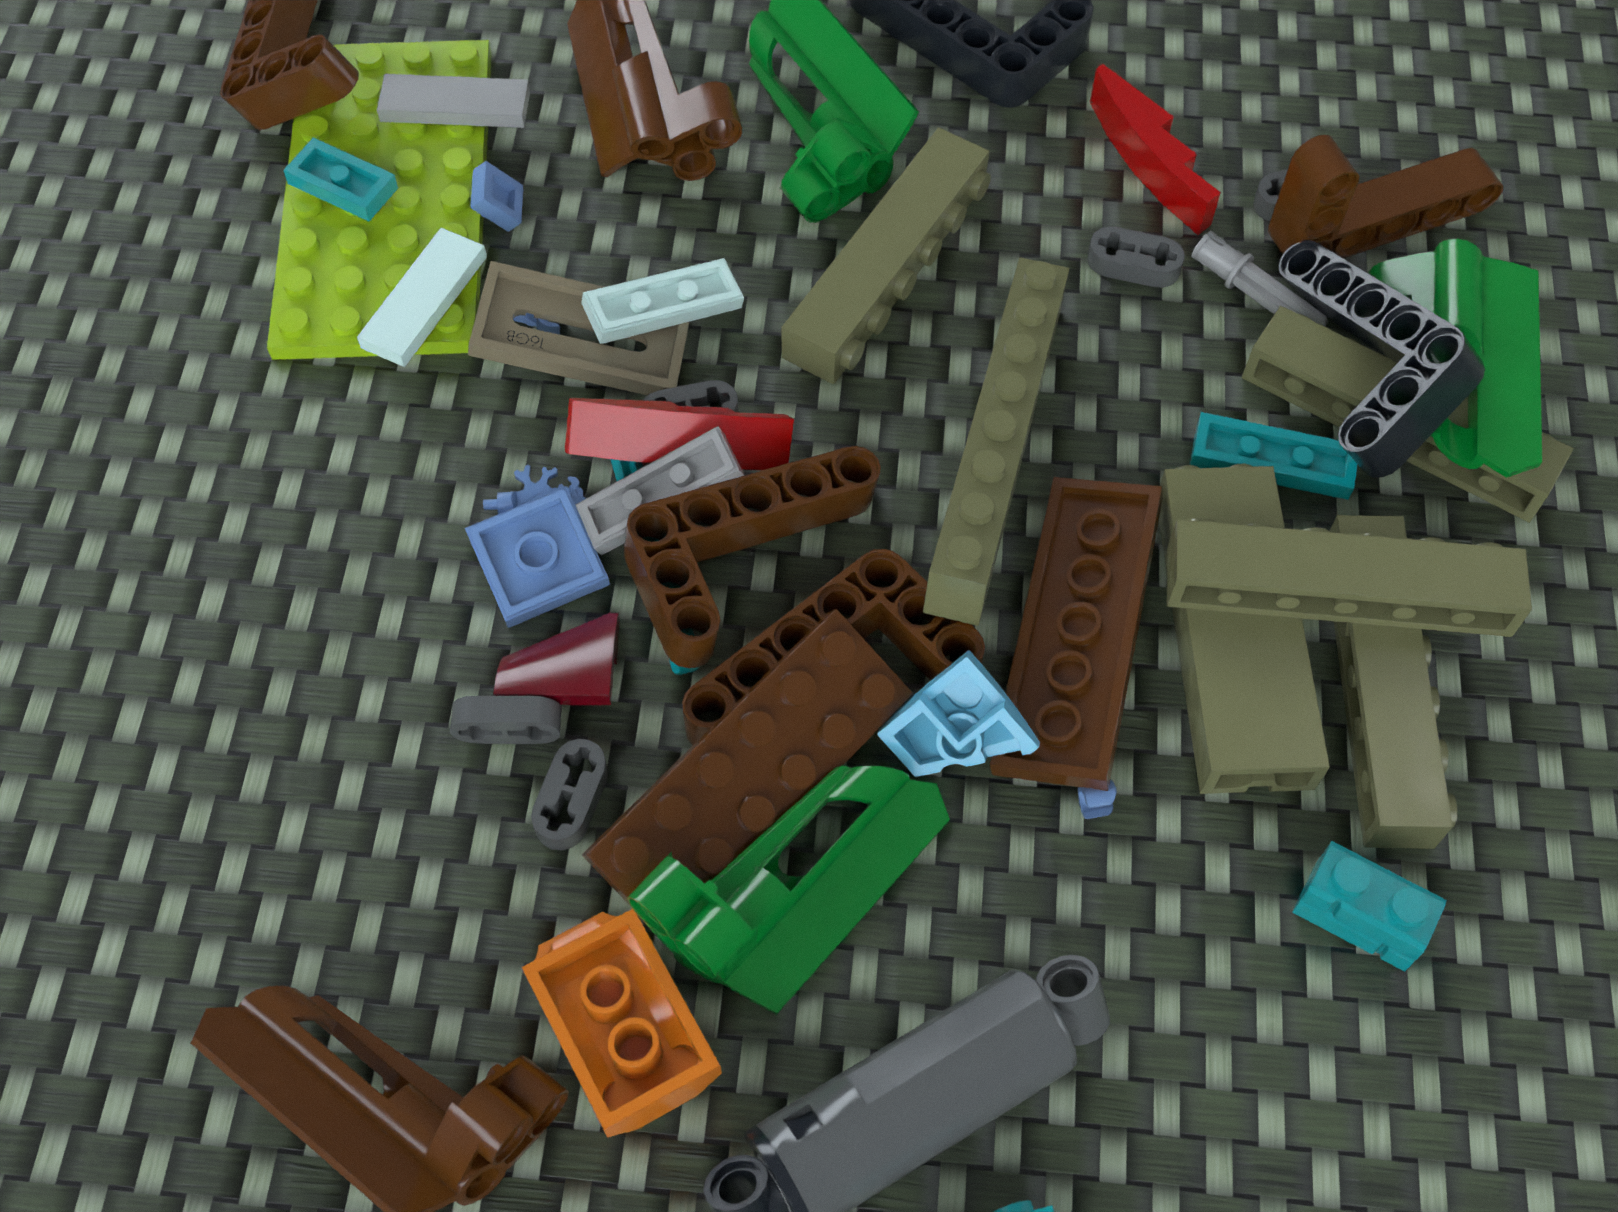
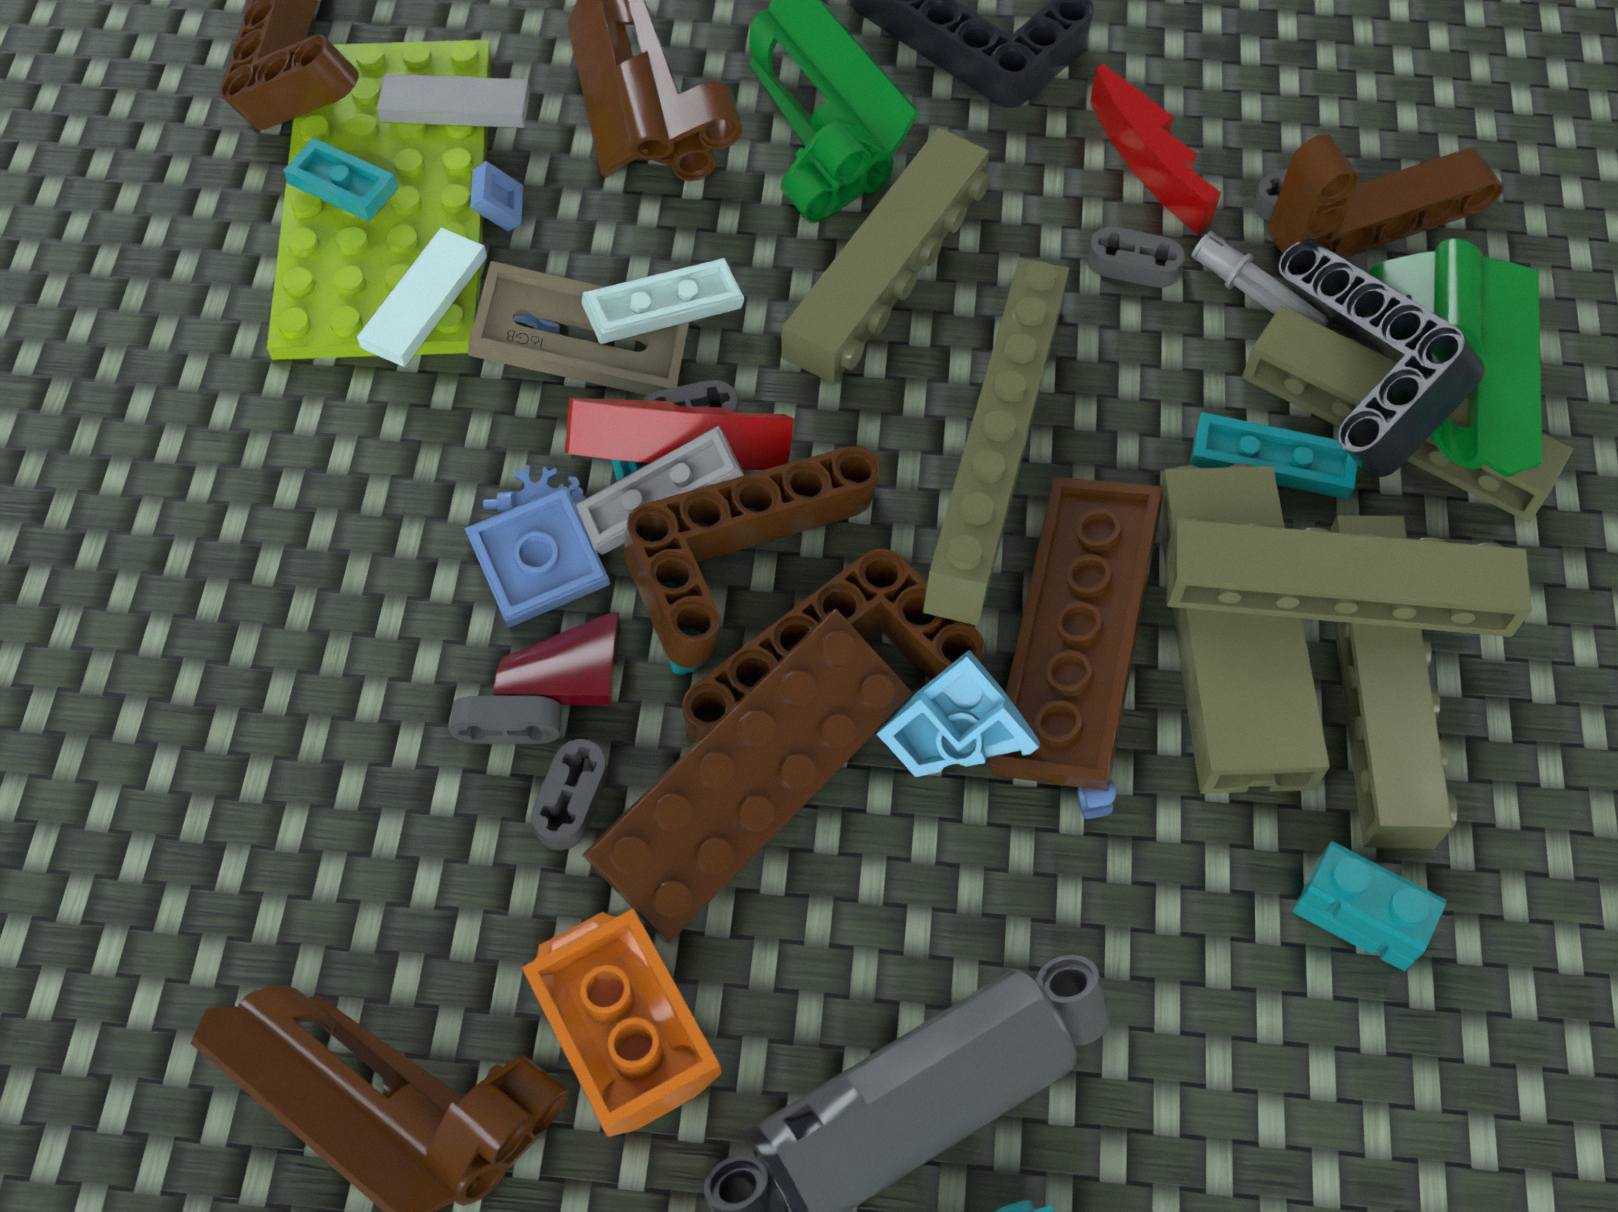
(773, 929): green panel -> none

